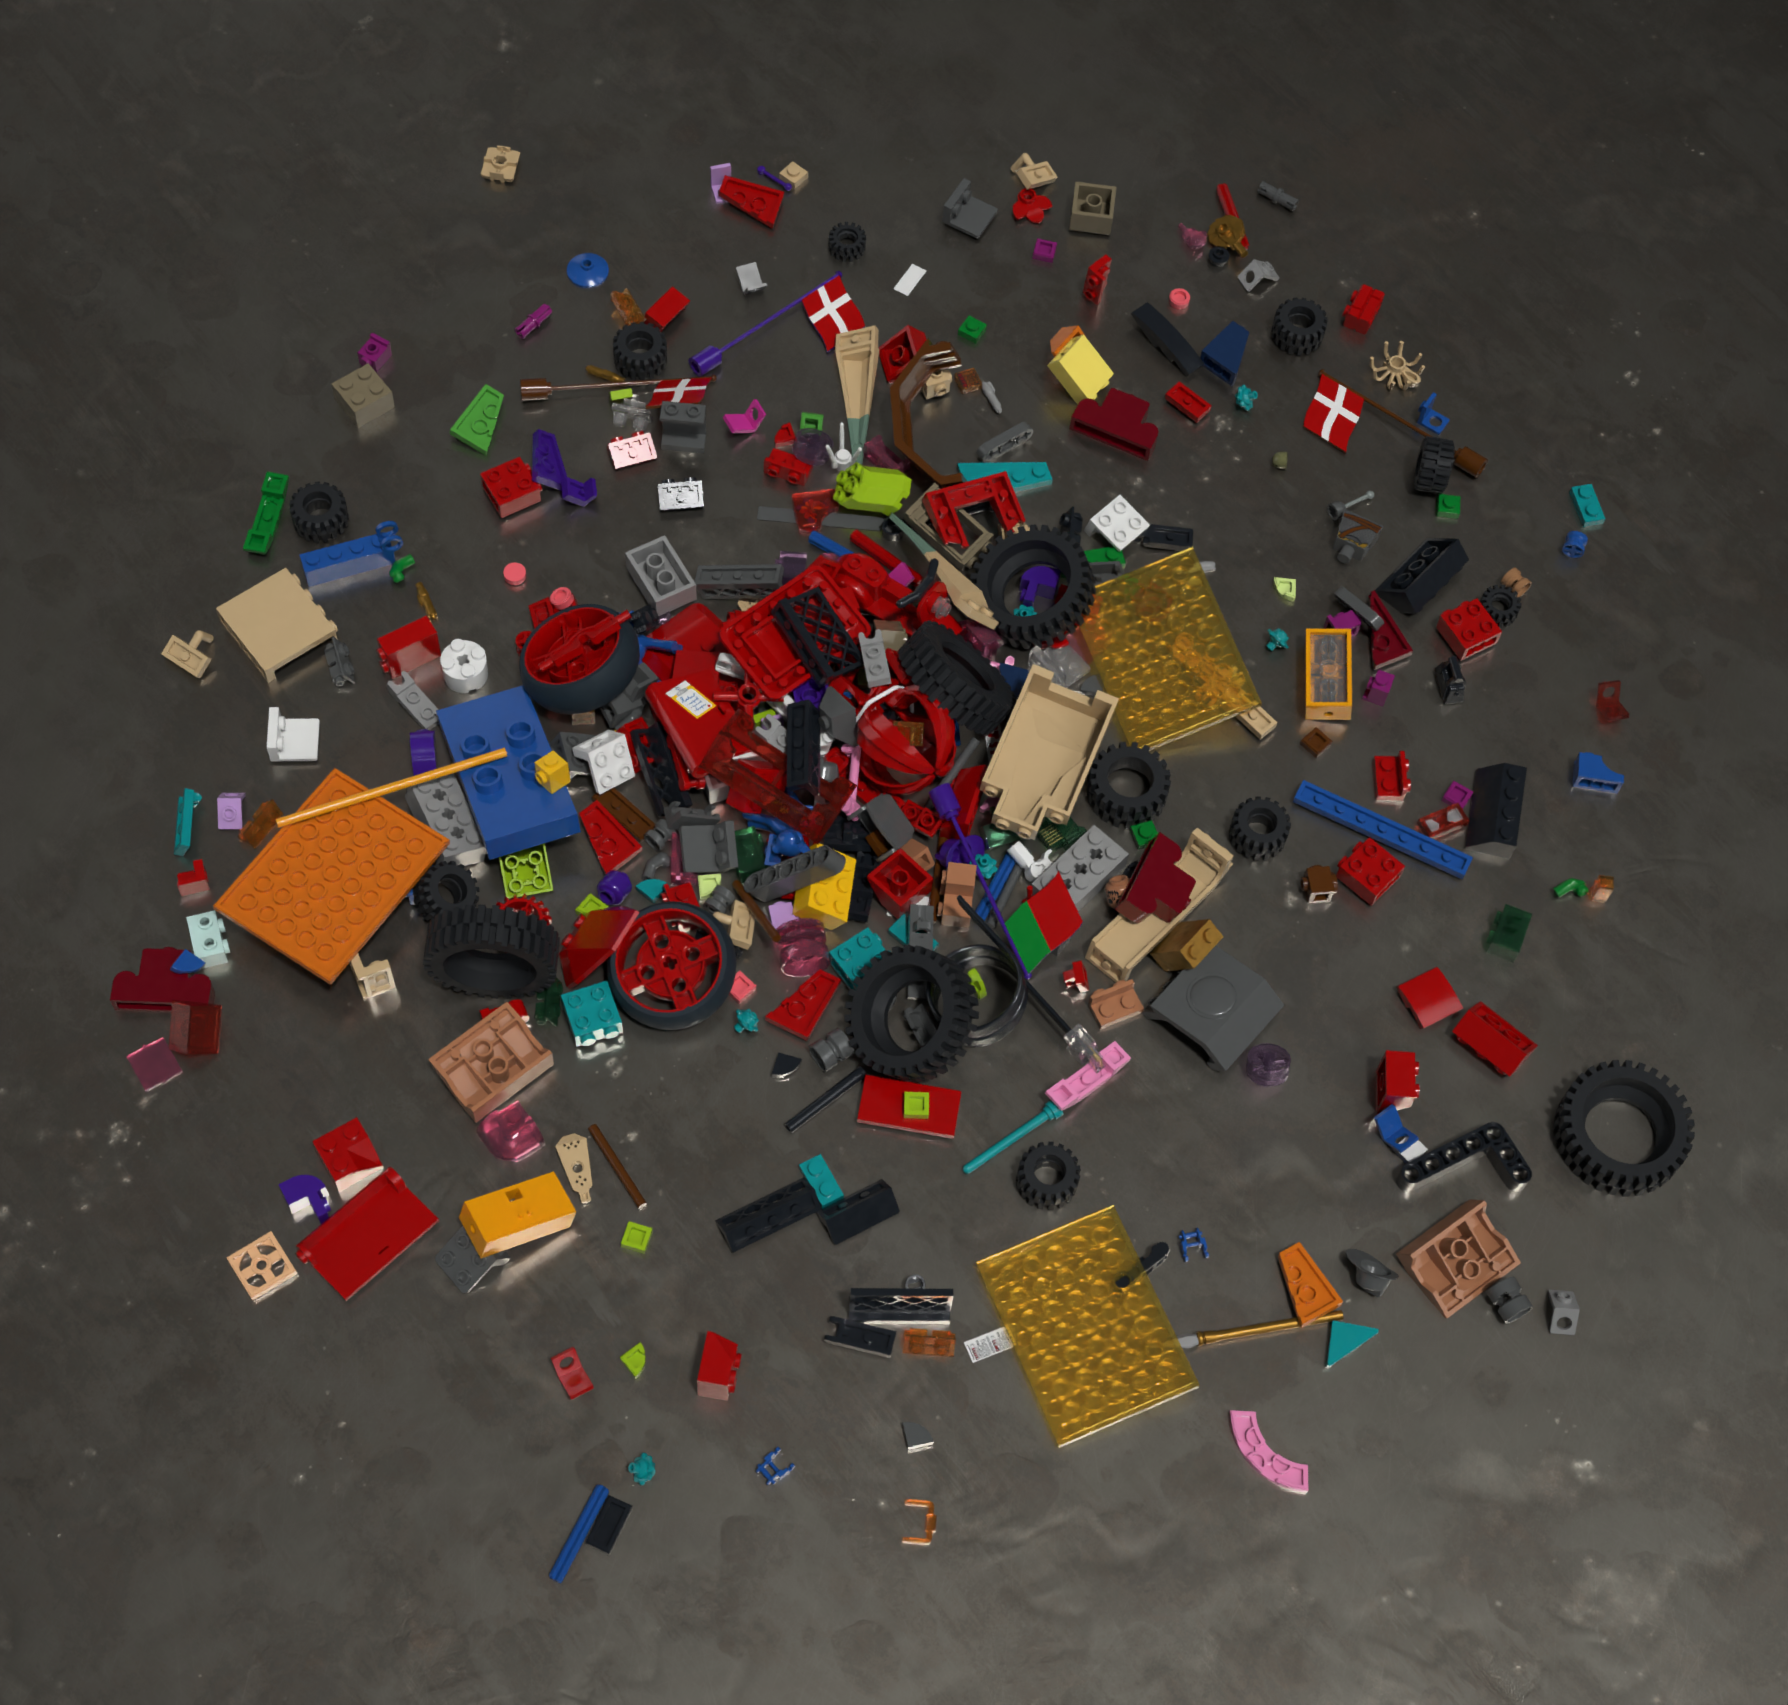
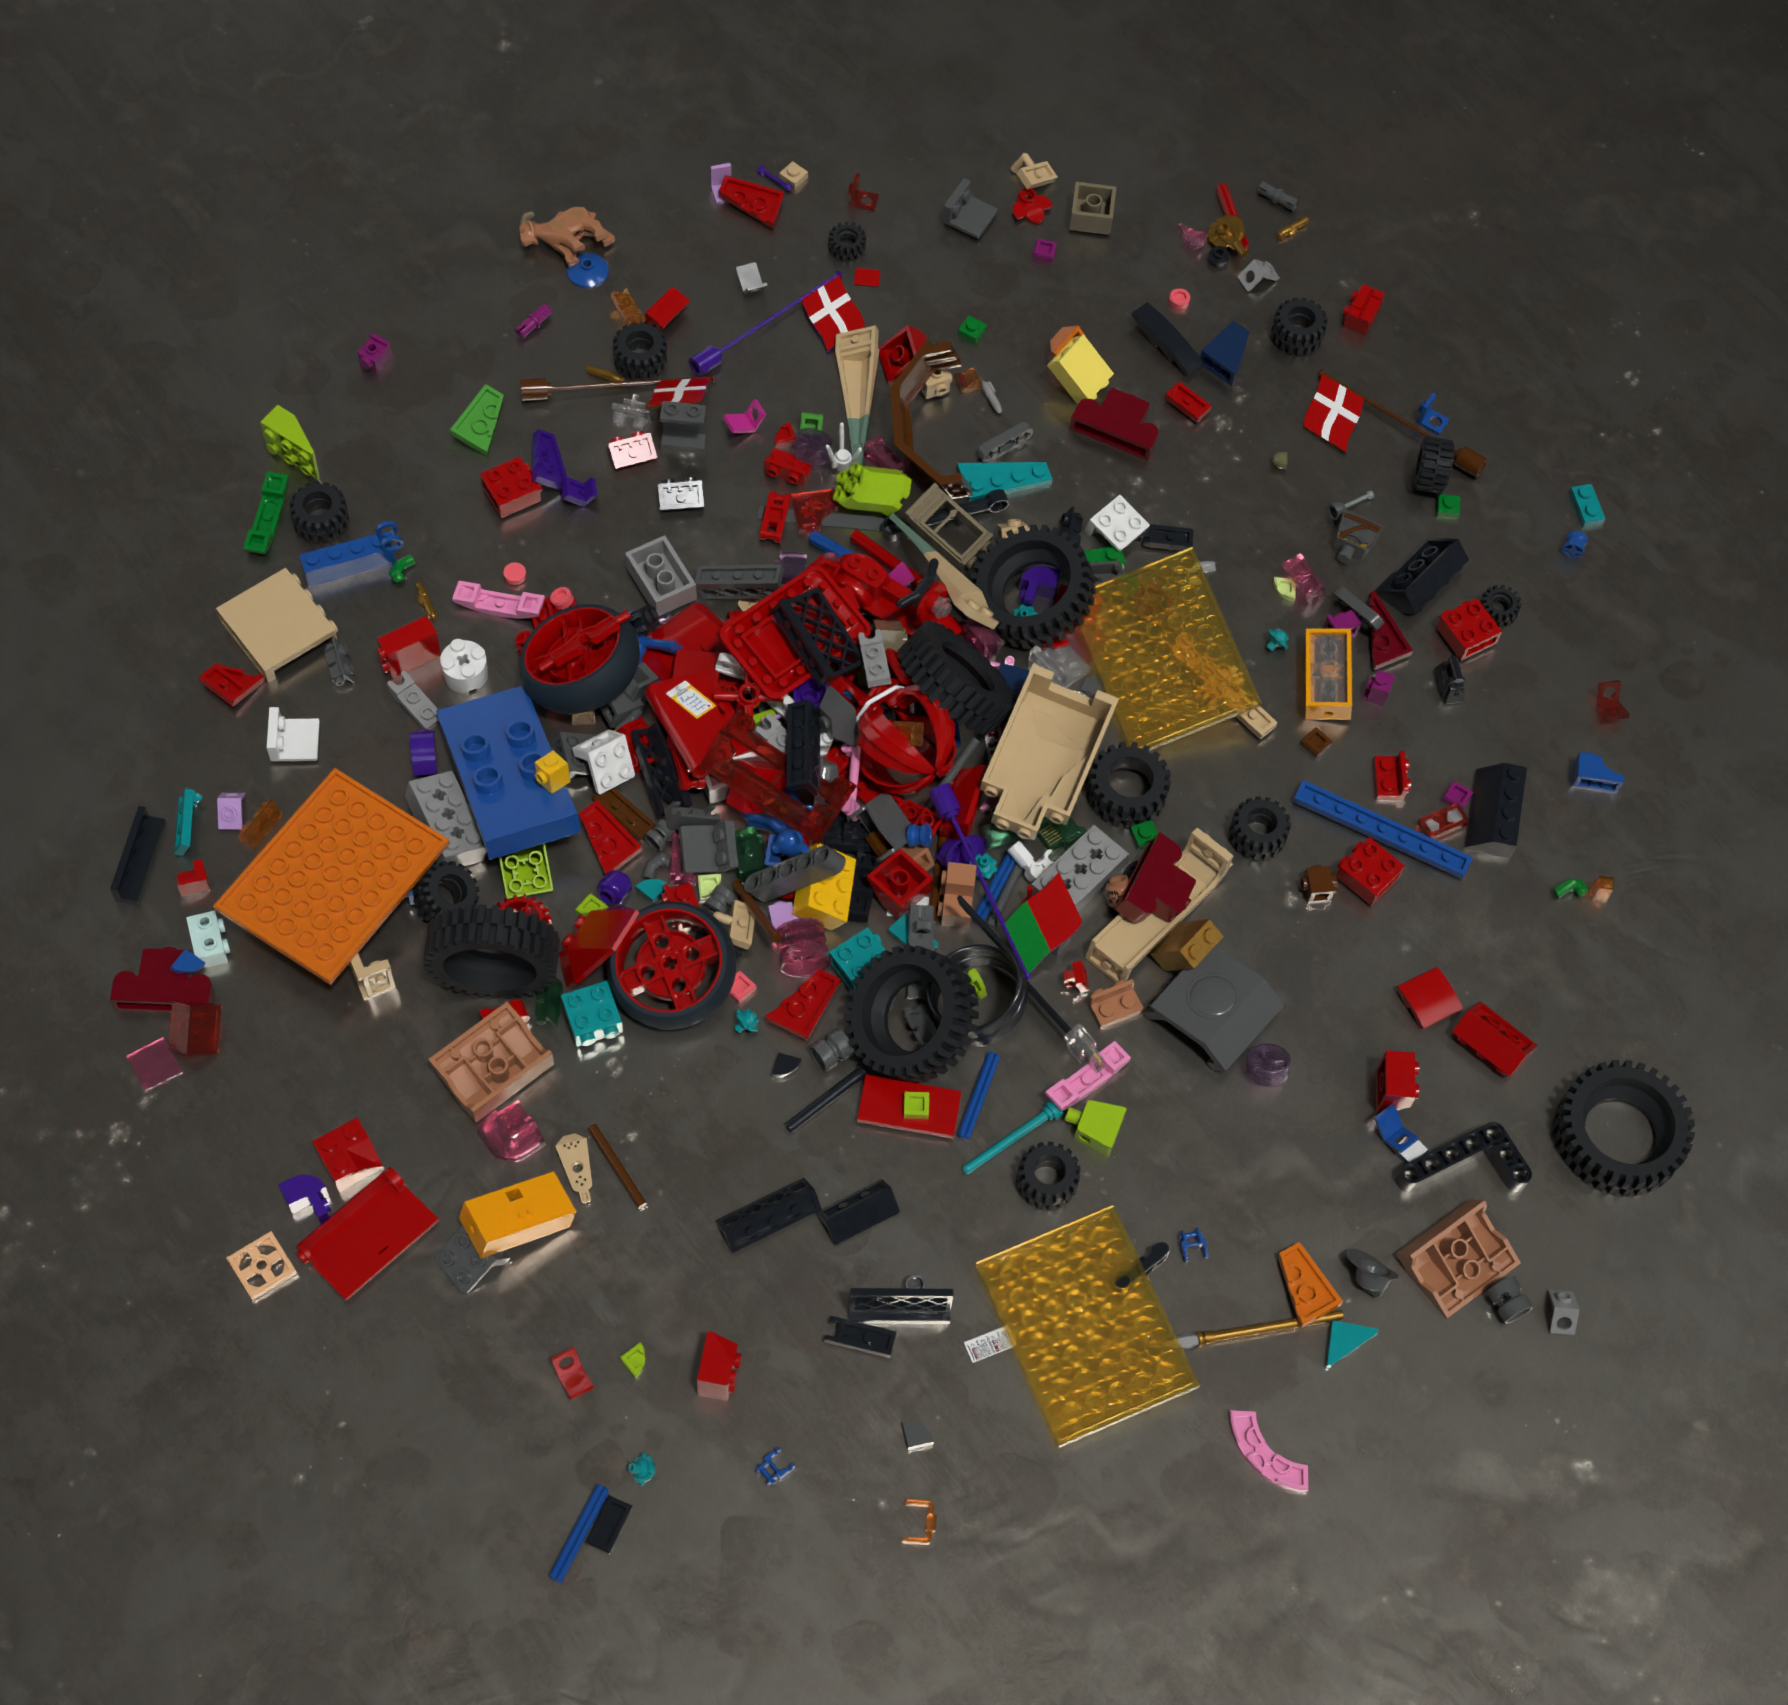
(137, 857): none -> black fence
(187, 654): tan plate -> none
(230, 683): none -> red wing
(286, 438): none -> lime slope
(363, 395): dark tan brick -> none
(391, 787): light orange piece -> none
(495, 171): tan piece -> none
(496, 603): none -> bright pink slope
(565, 232): none -> nougat animal
(620, 394): lime tile -> none
(636, 1237): lime tile -> none
(775, 516): none -> red plate
(821, 1179): teal plate -> none
(857, 195): none -> clear red bracket
(867, 277): none -> red sticker
(909, 279): white sticker -> none
(919, 835): none -> blue wheel
(939, 1344): clear orange hinge -> none
(978, 1096): none -> blue axle
(993, 488): red wedge -> none
(1097, 279): red bracket -> none
(1097, 1125): none -> lime torso
(1245, 397): teal plant -> none
(1293, 227): none -> pearl gold piece
(1304, 578): none -> clear pink hinge
(1397, 366): tan animal -> none
(1509, 932): clear green brick -> none
(1516, 581): medium nougat wheel -> none

